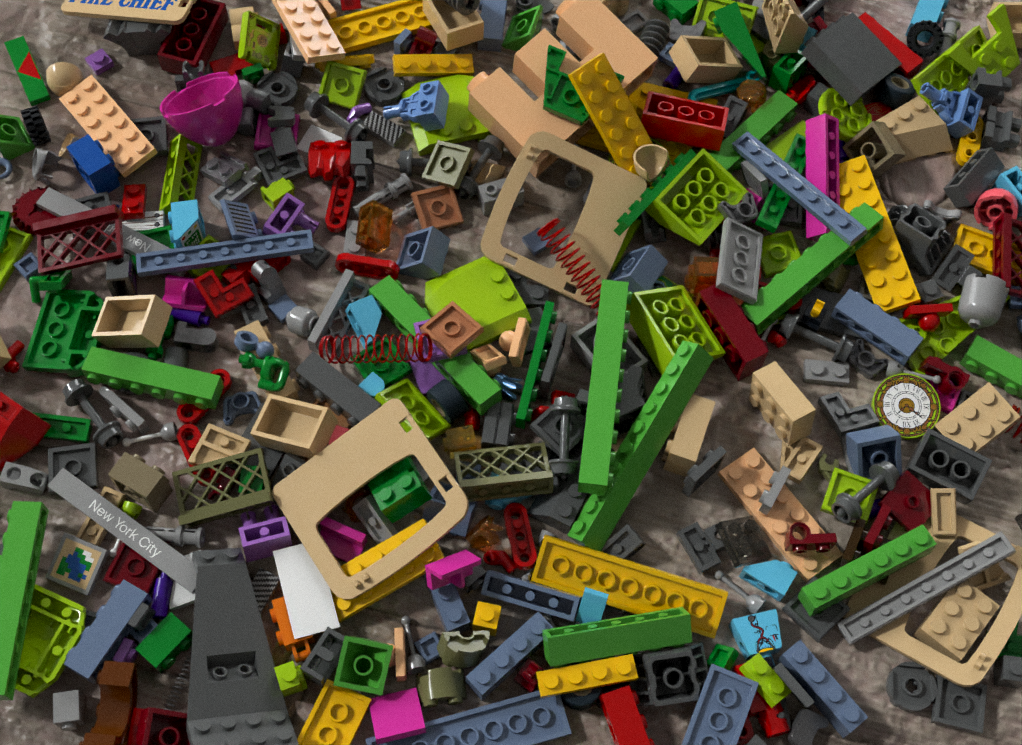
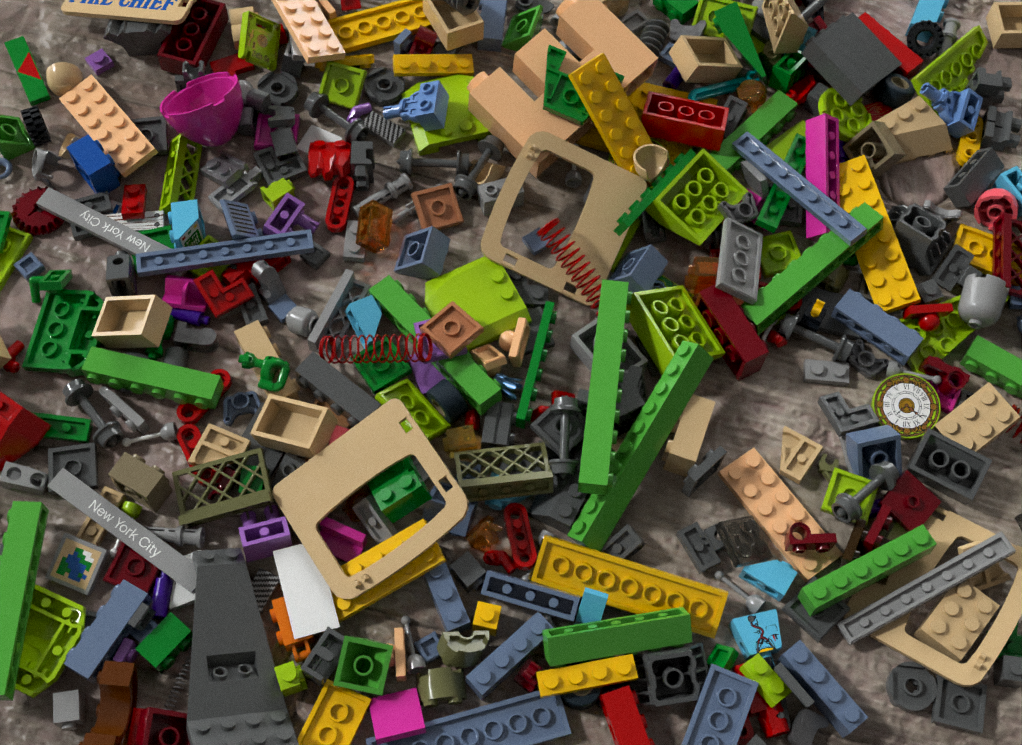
(80, 223): dark red fence -> none
(248, 341): sand blue plate -> none
(253, 73): green plate -> none
(367, 266): red plate -> none
(372, 385): medium azure tile -> none
(448, 164): olive plate -> none
(451, 569): dark pink panel -> none
(553, 361): dark grey tile -> none
(769, 497): light grey plate -> none
(781, 403): tan brick -> none
(943, 511): tan tile -> none
(995, 54): lime wing -> none

